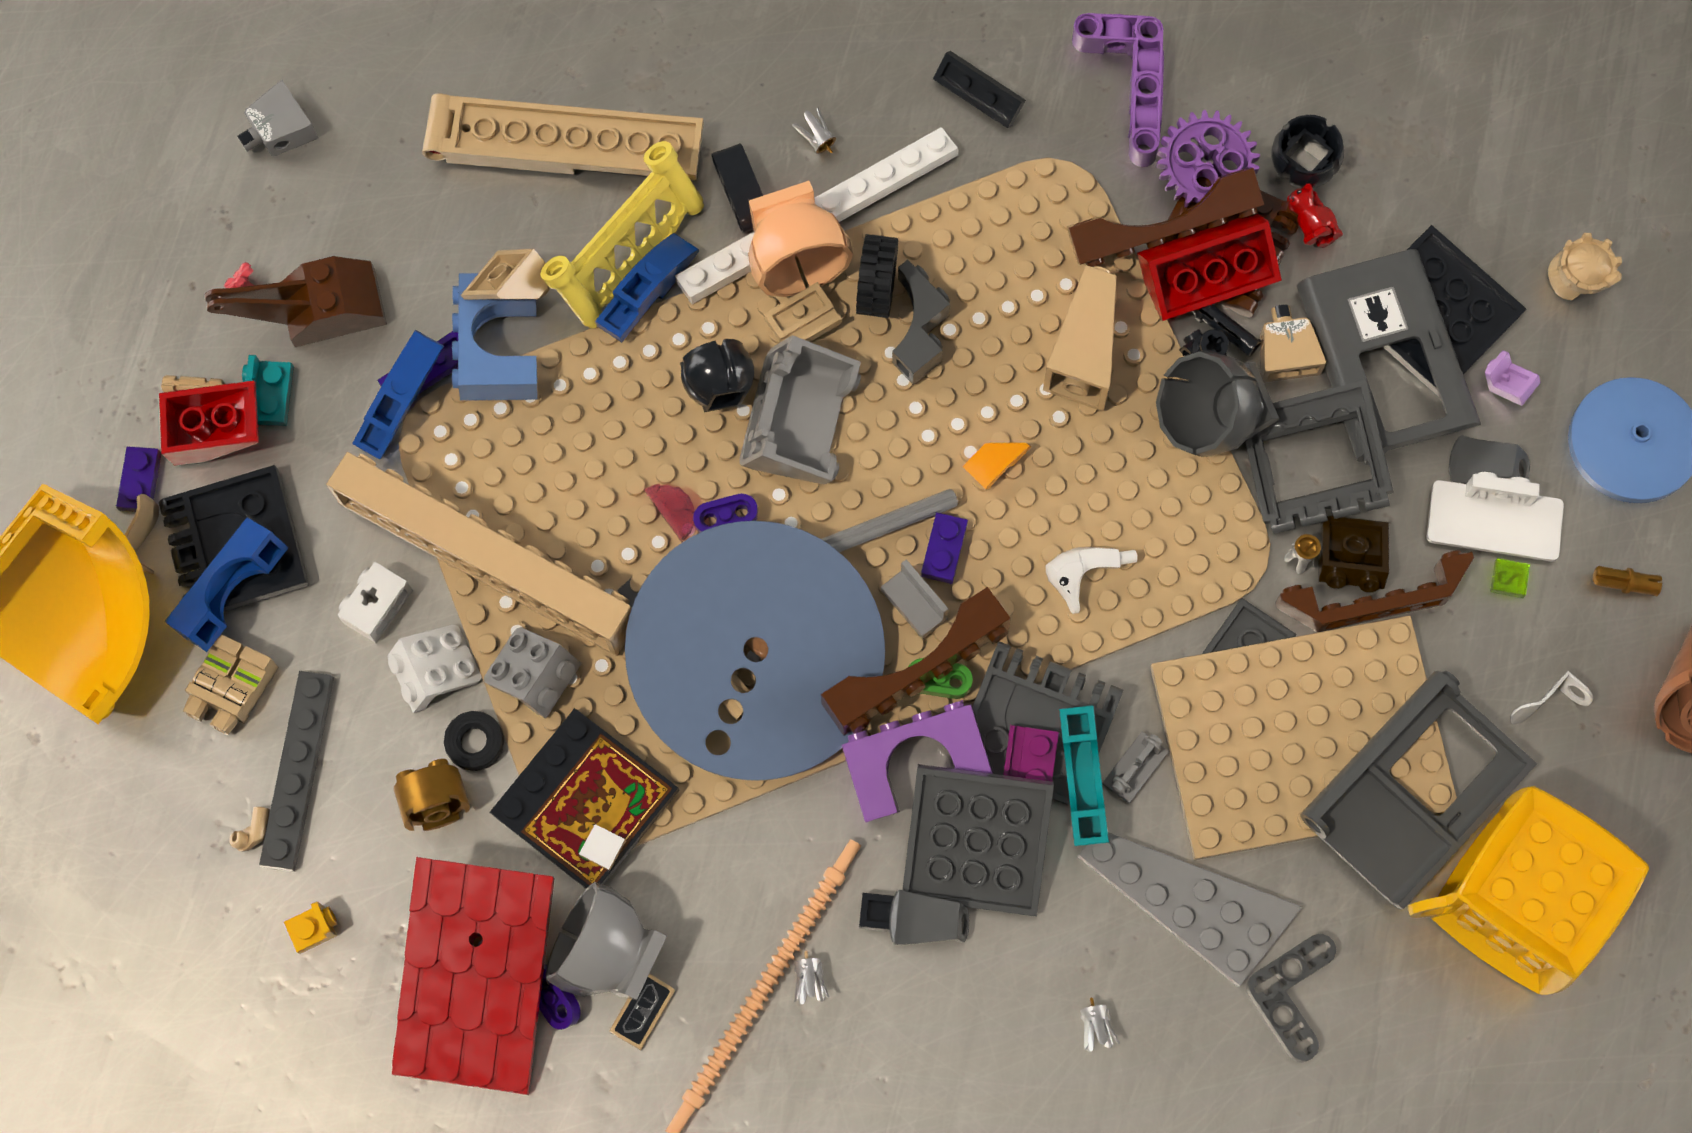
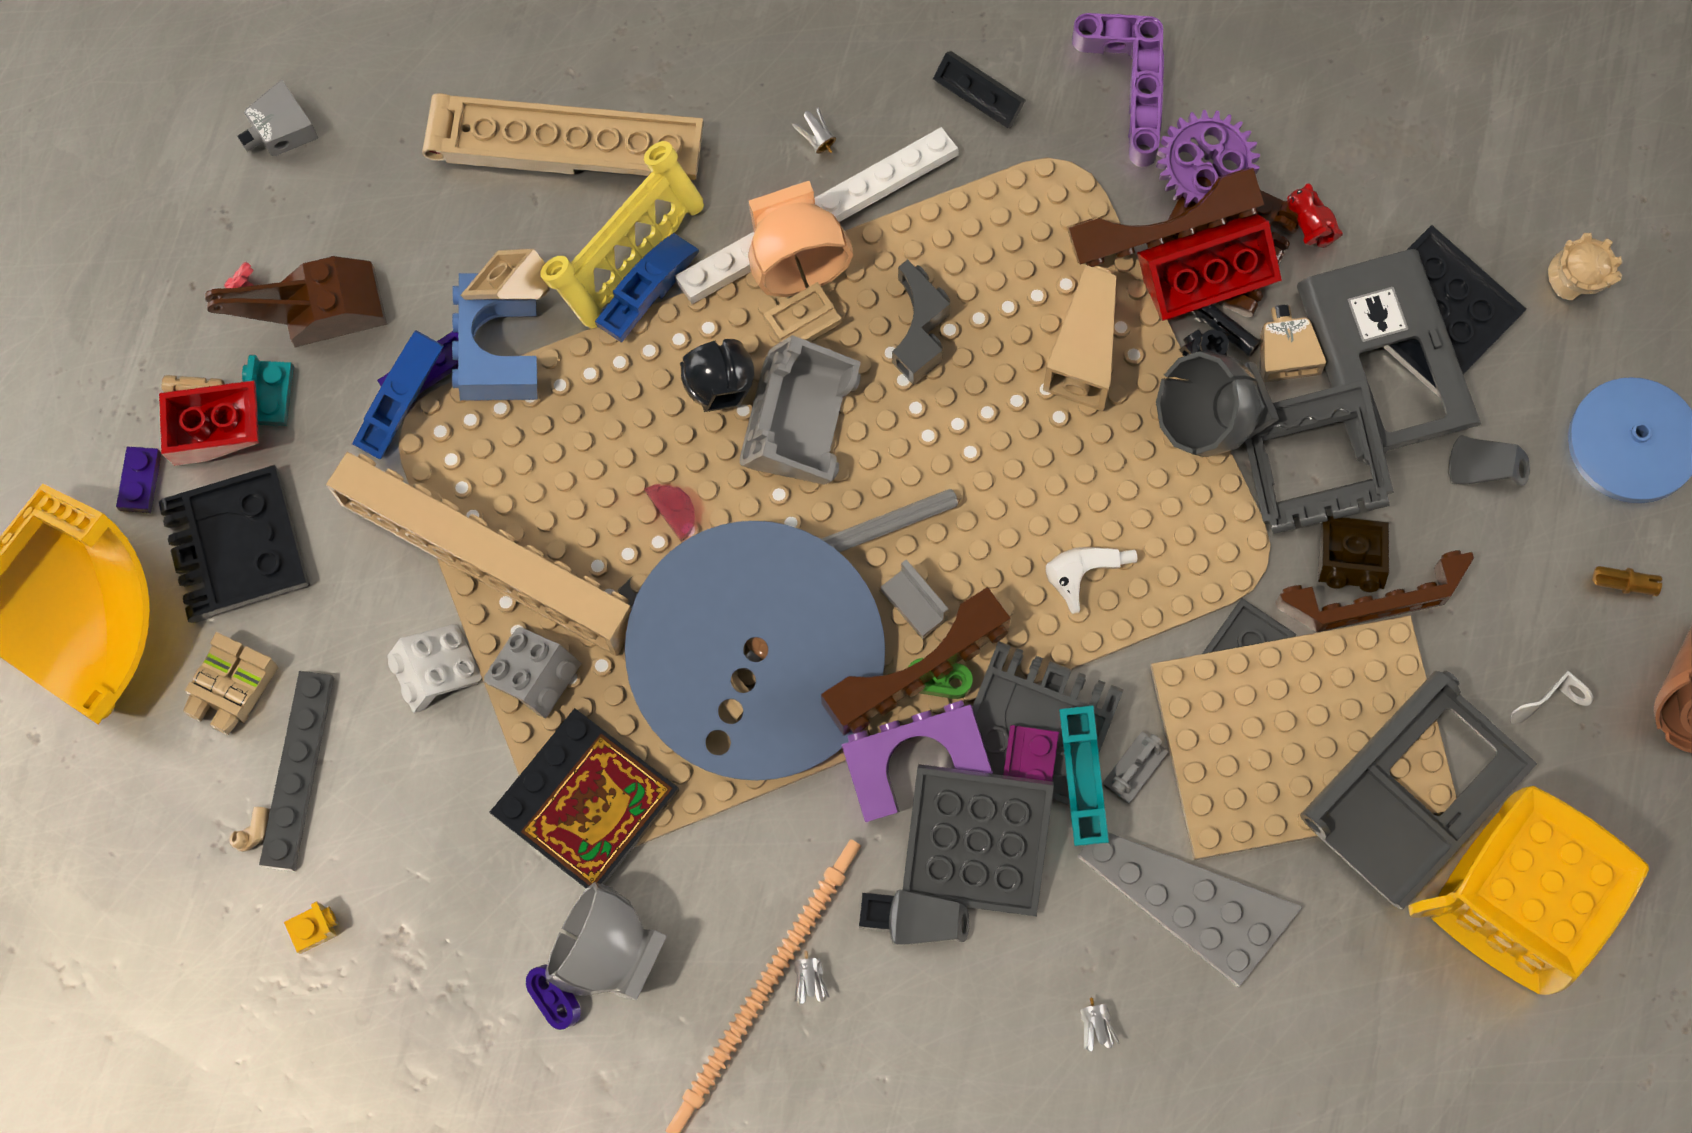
(142, 523): tan piece -> none
(247, 553): blue arch -> none
(374, 618): white brick -> none
(430, 795): pearl gold brick -> none
(465, 1006): red piece -> none
(483, 758): black tyre -> none
(602, 847): white tile -> none
(641, 1015): slope -> none
(725, 511): dark purple plate -> none
(738, 182): black beam -> none
(877, 276): black tyre -> none
(944, 548): dark purple plate -> none
(994, 460): light orange slope -> none
(1279, 997): dark grey beam -> none
(1305, 549): piece -> none
(1318, 140): black piece -> none
(1496, 517): white bracket -> none
(1510, 380): lavender bracket -> none
(1510, 578): clear neon green tile -> none

